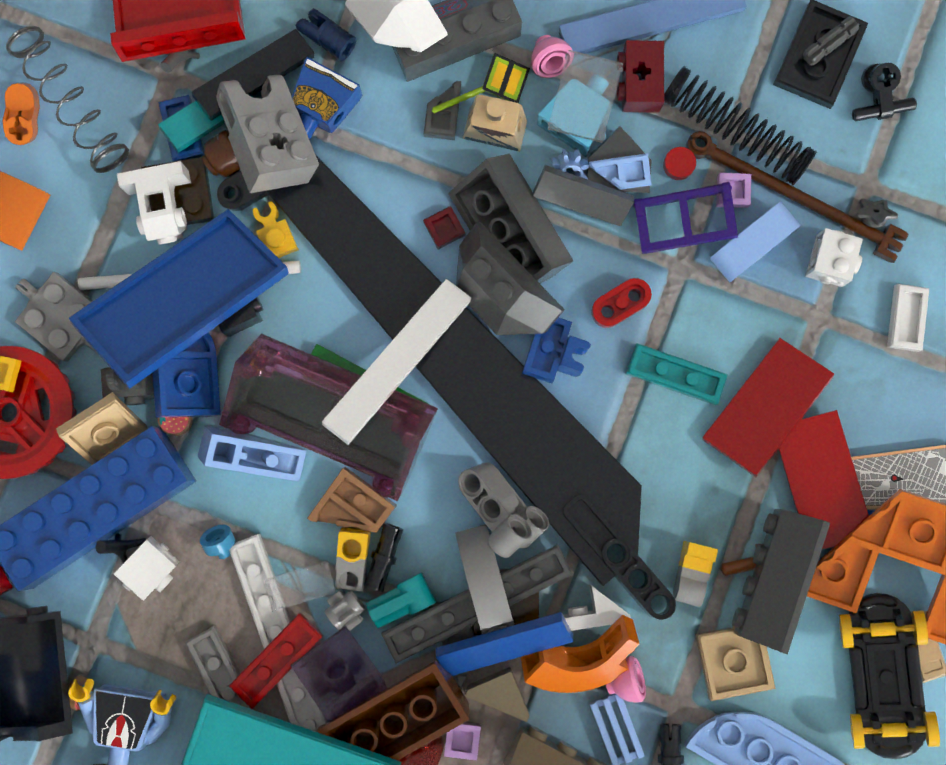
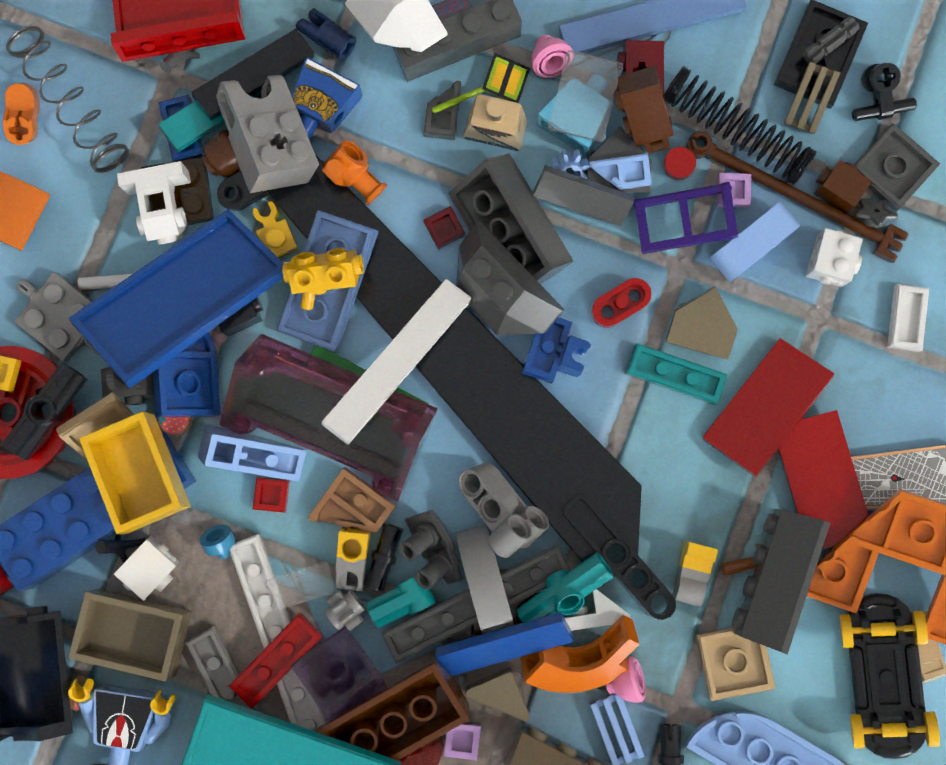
(31, 427): none -> black piece
(130, 634): none -> dark tan piece
(134, 472): none -> yellow piece
(271, 495): none -> red tile
(317, 273): none -> yellow brick
(331, 310): none -> medium blue tile
(349, 168): none -> orange connector
(435, 544): none -> dark grey connector
(567, 589): none -> teal piece
(645, 109): none -> reddish brown brick
(703, 325): none -> dark tan slope
(823, 71): none -> dark tan tile
(841, 185): none -> reddish brown brick
(896, 166): none -> dark grey tile

